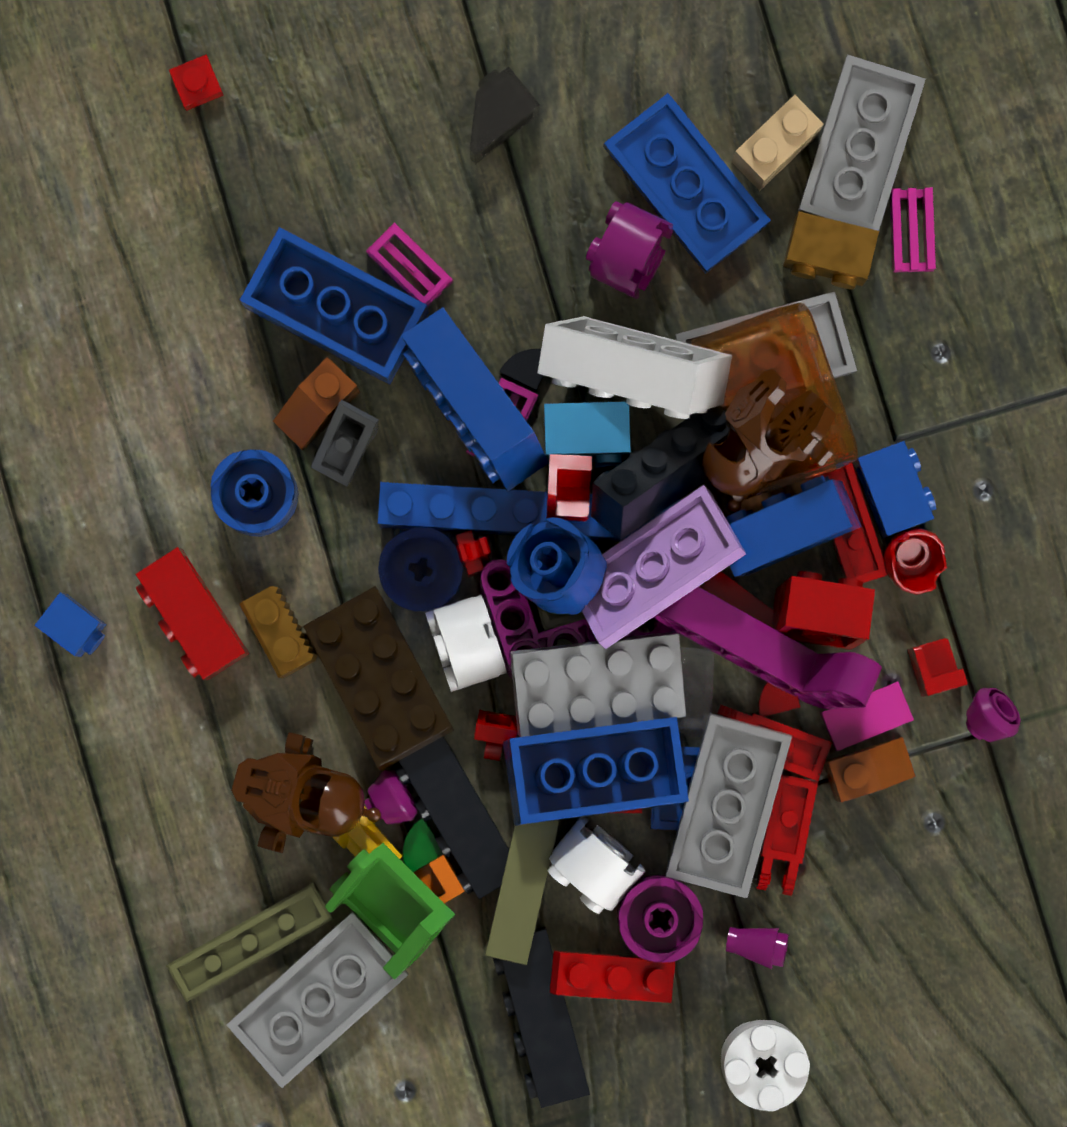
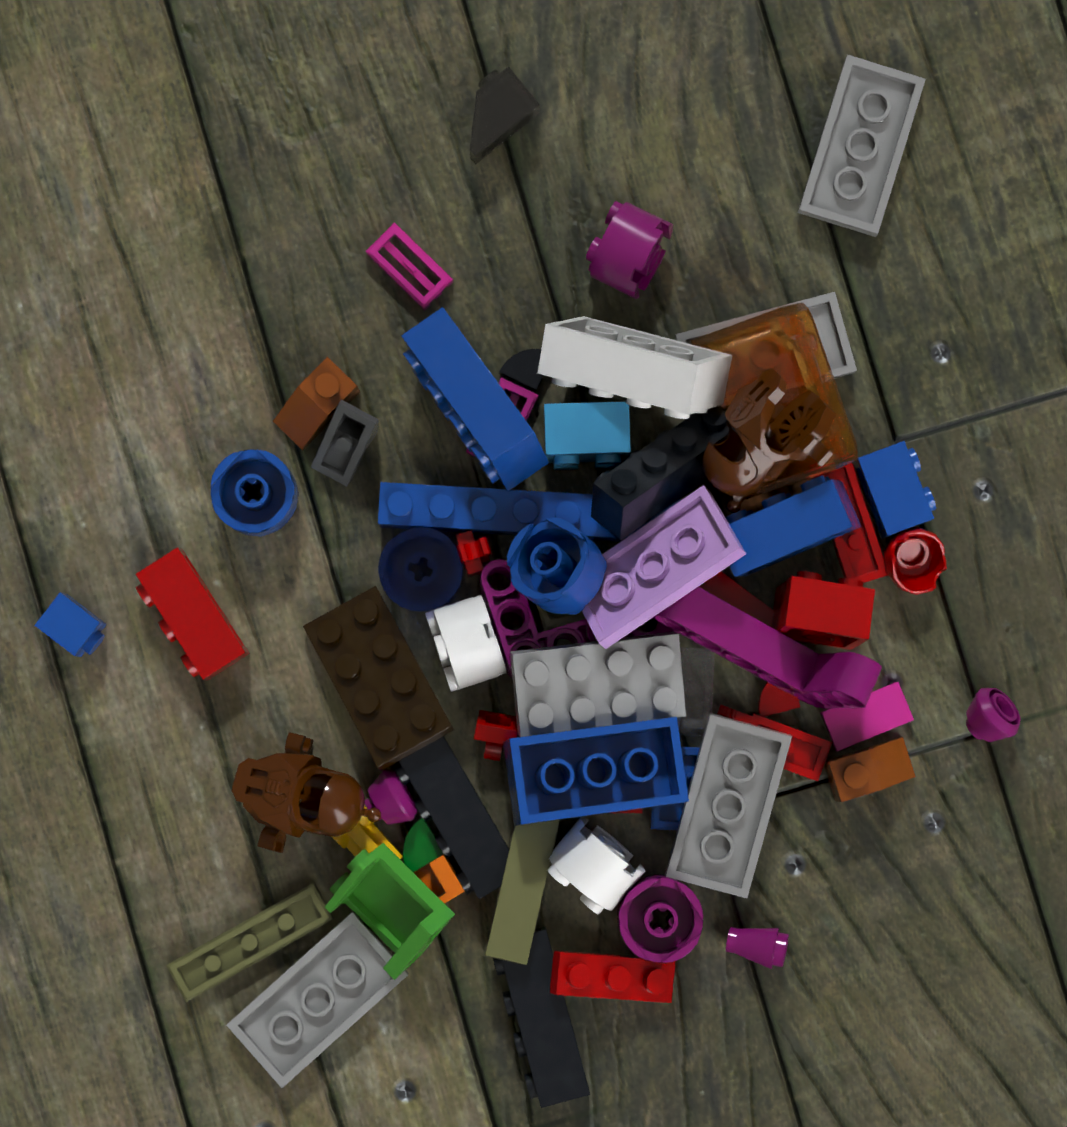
(196, 82): red plate -> none
(278, 631): pearl gold brick -> none
(333, 305): blue brick -> none
(569, 487): red panel -> none
(686, 183): blue plate -> none
(765, 1089): white brick -> none
(777, 142): tan brick -> none
(787, 830): red hinge -> none
(830, 250): pearl gold brick -> none
(911, 196): dark pink tile -> none
(936, 667): red panel -> none

